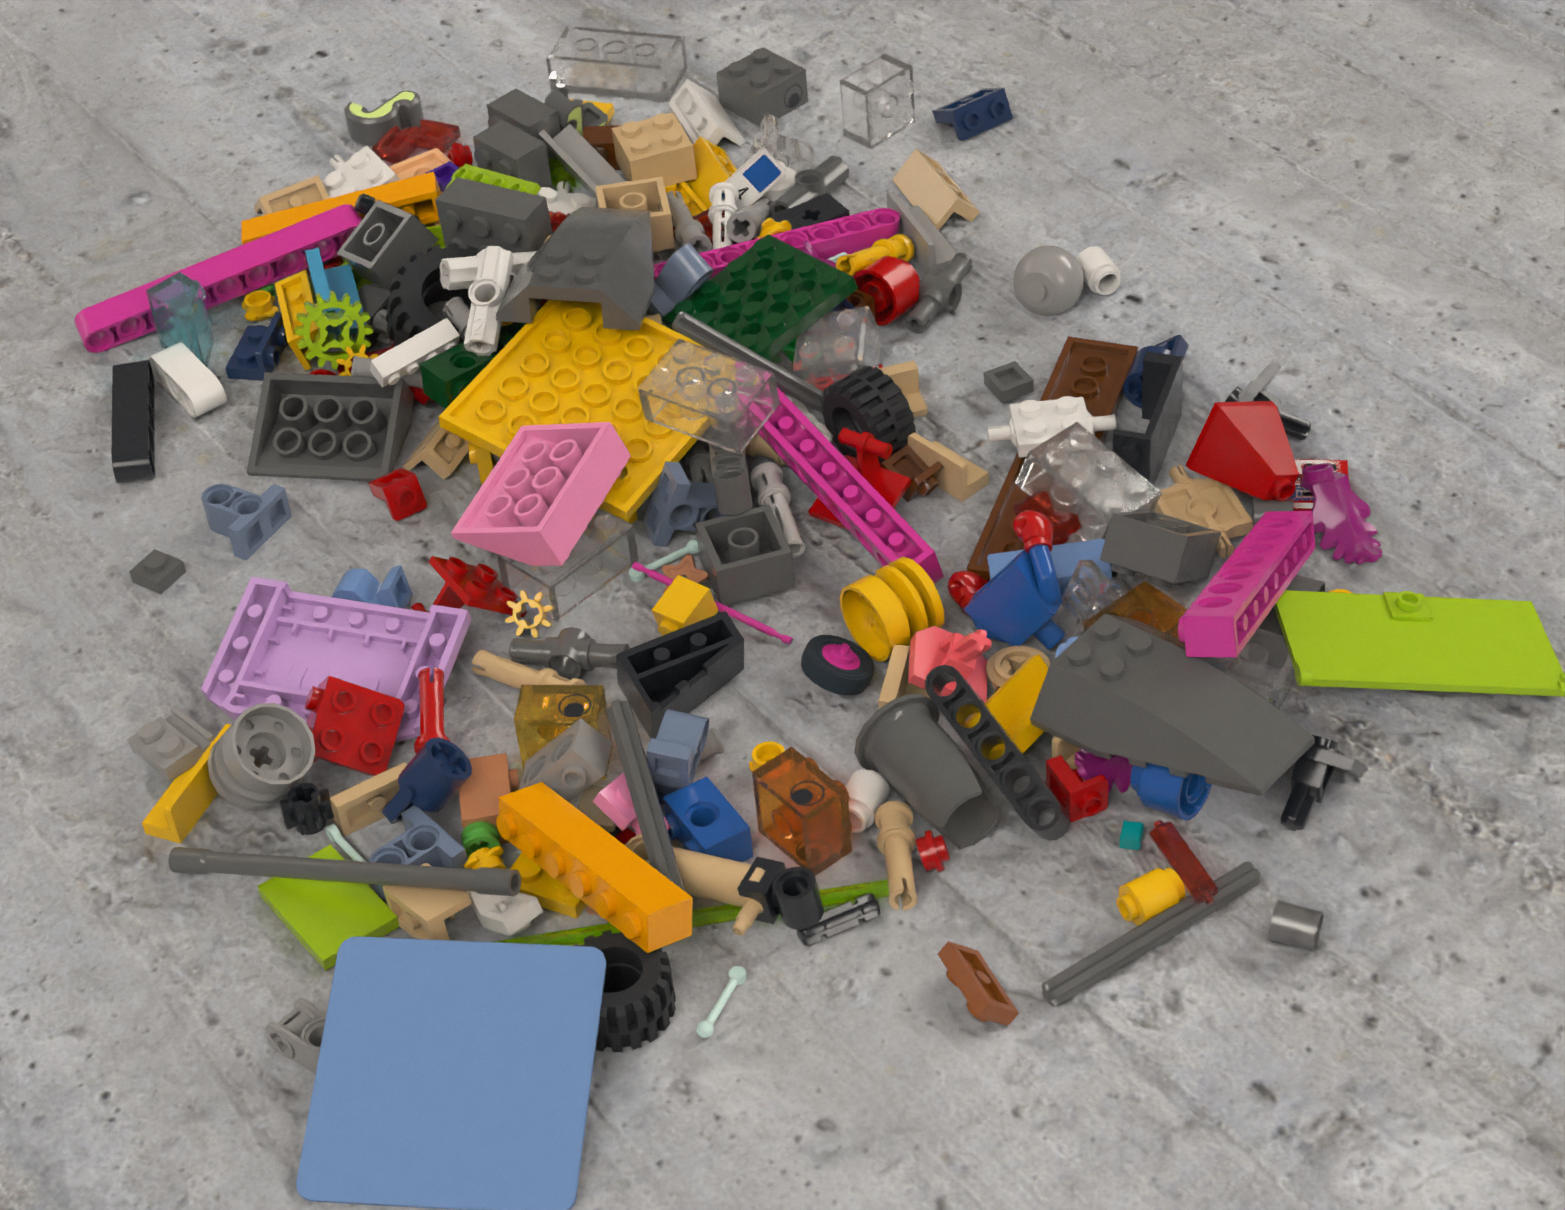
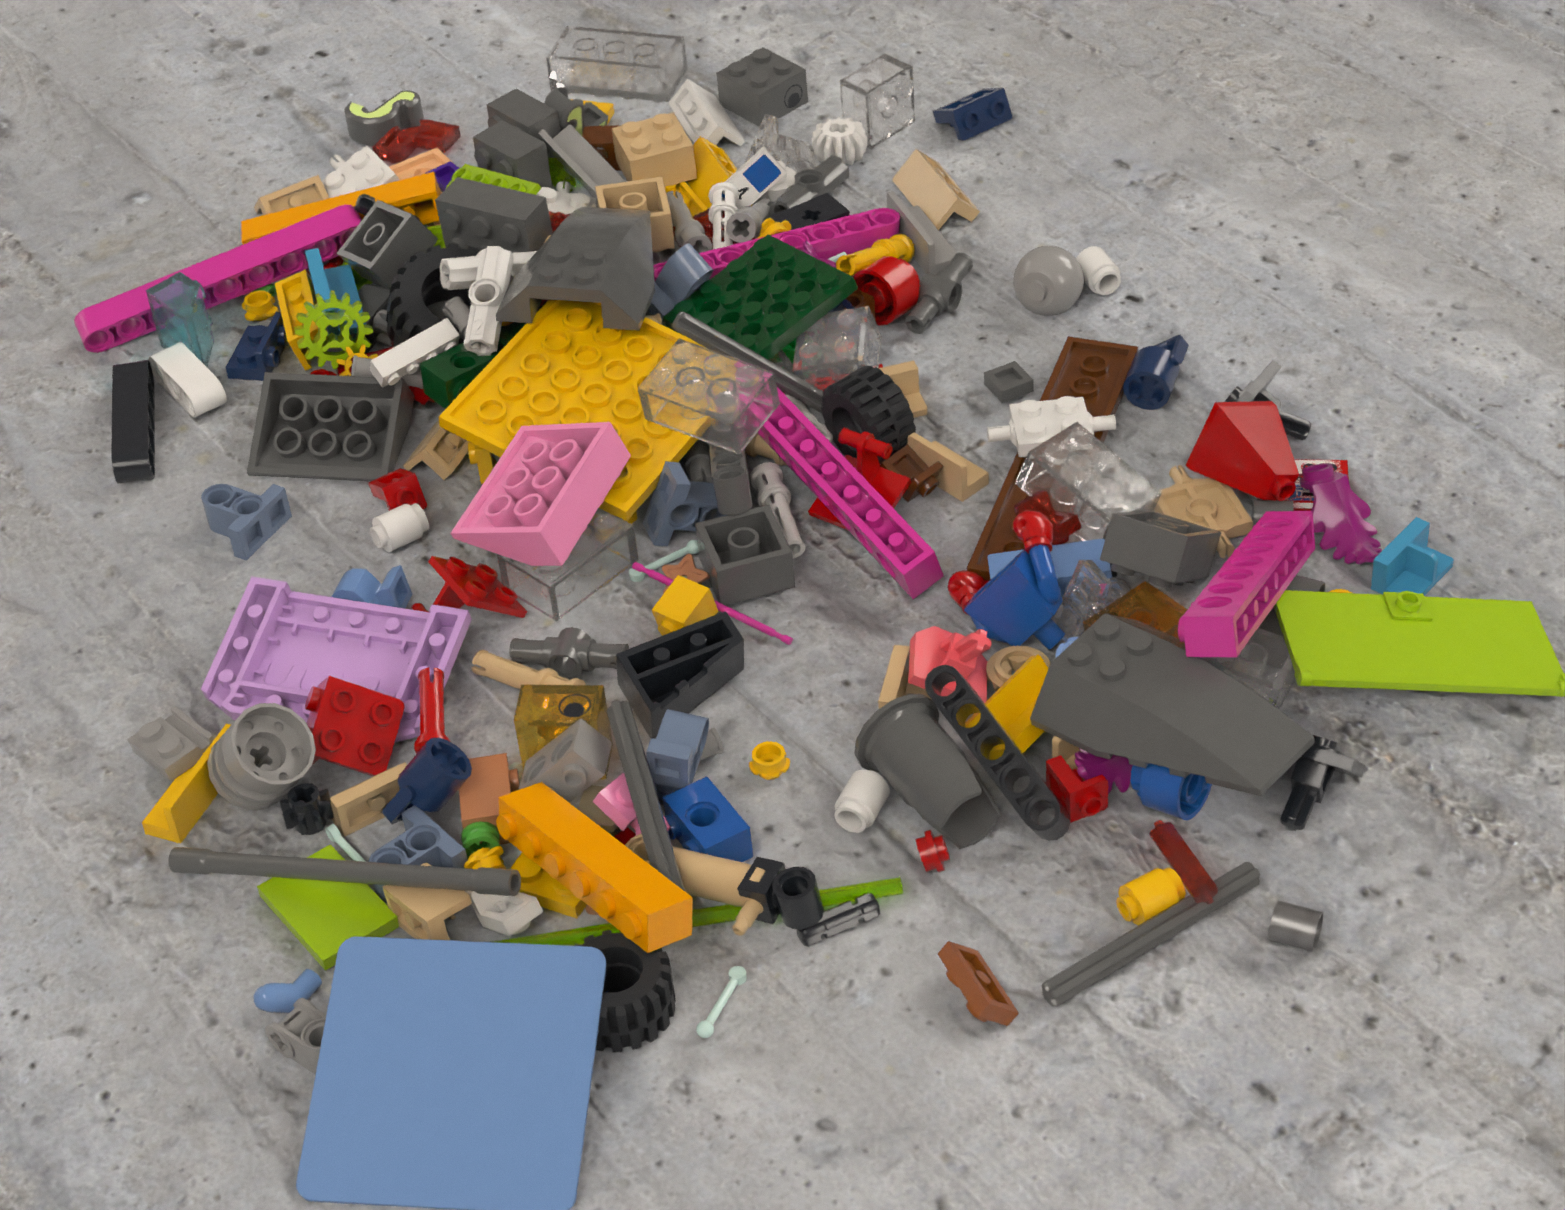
(157, 571): dark grey plate -> none
(282, 996): none -> medium blue arm
(399, 527): none -> white brick
(460, 154): red plate -> none
(520, 607): yellow gear -> none
(802, 810): clear orange brick -> none
(837, 665): black wheel -> none
(839, 138): none -> white gear
(890, 607): yellow wheel -> none
(897, 842): tan pin -> none
(1131, 835): teal piece -> none
(1162, 407): black panel -> none
(1409, 563): none -> dark azure panel

